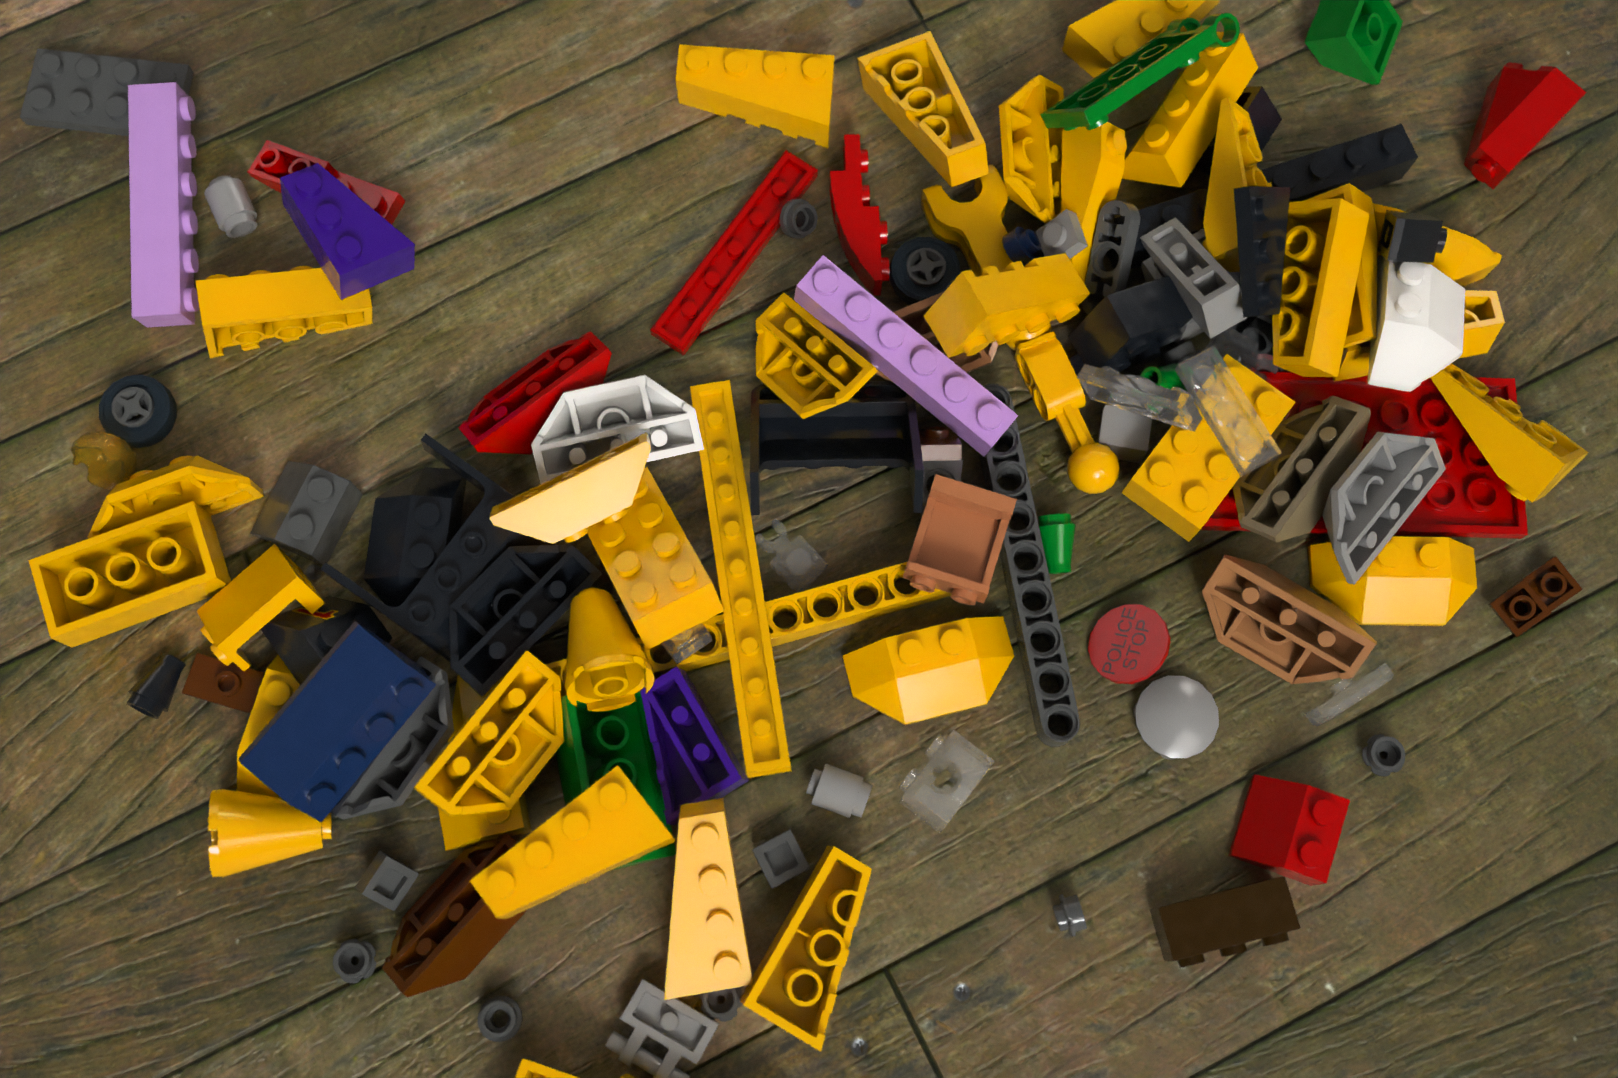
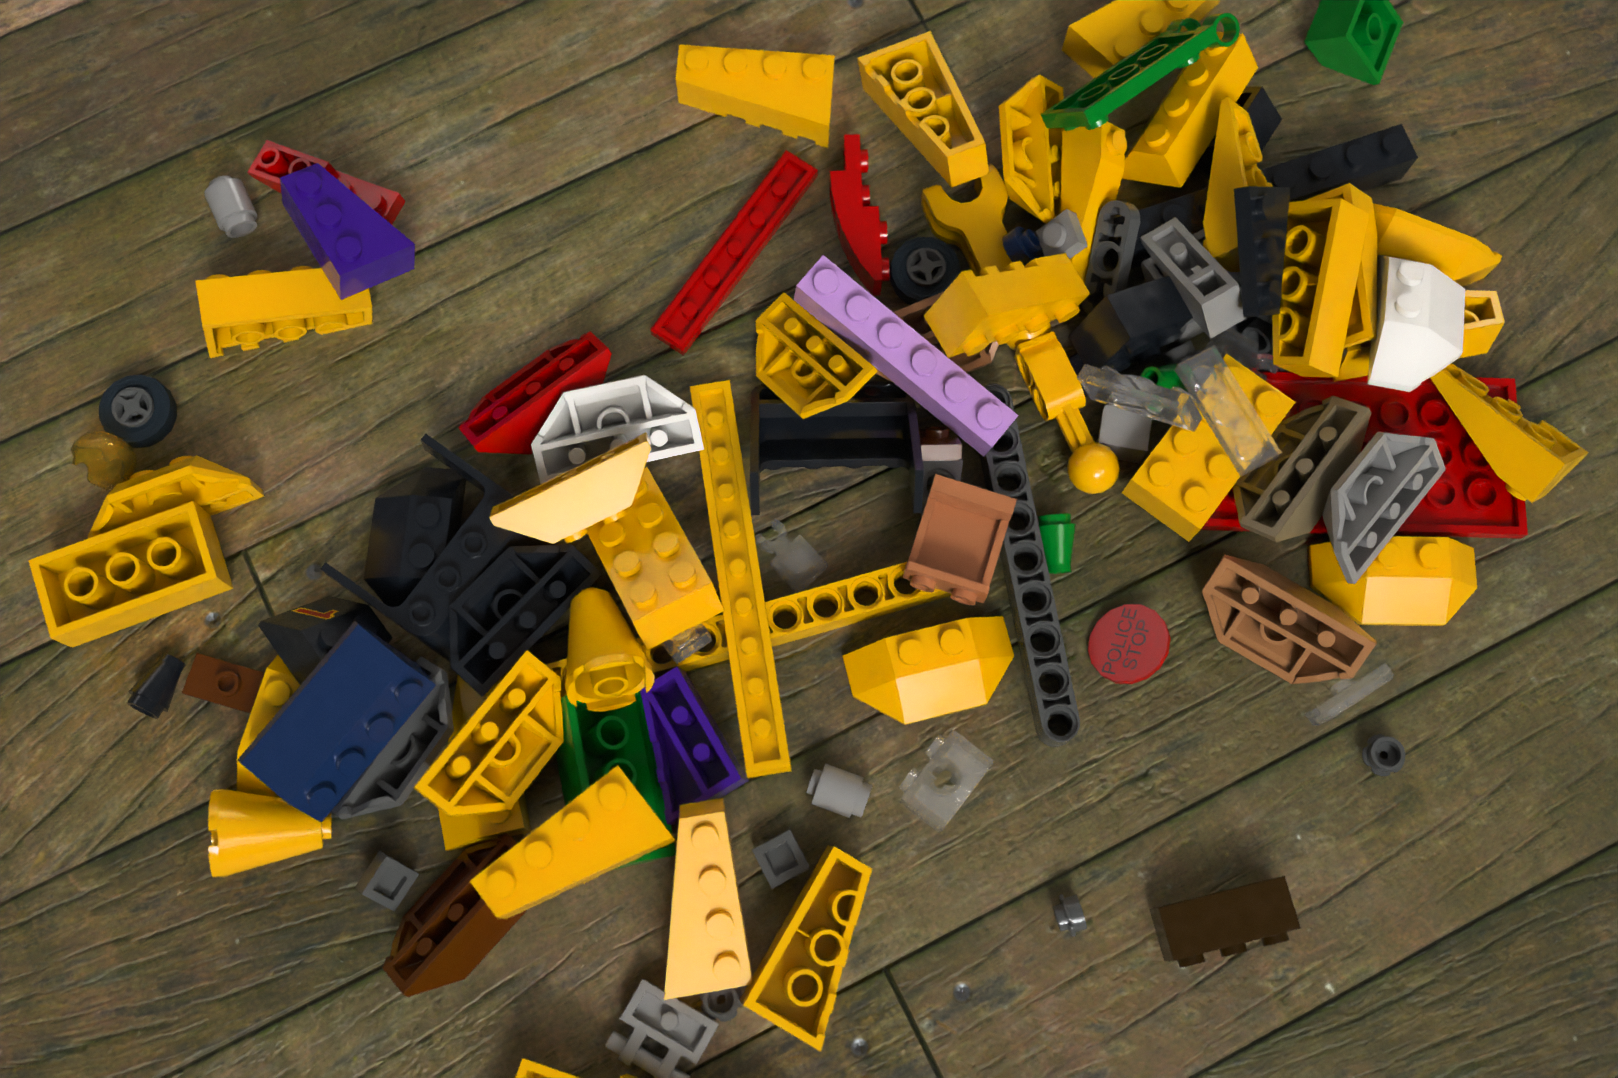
(91, 89): dark grey plate -> none
(162, 205): lavender brick -> none
(252, 602): yellow panel -> none
(307, 511): dark grey slope -> none
(343, 960): dark grey plate -> none
(486, 1022): dark grey plate -> none
(805, 222): dark grey plate -> none
(1176, 717): light grey dish -> none
(1289, 829): red slope -> none
(1411, 237): black slope -> none
(1516, 117): red slope -> none
(1535, 596): reddish brown slope -> none

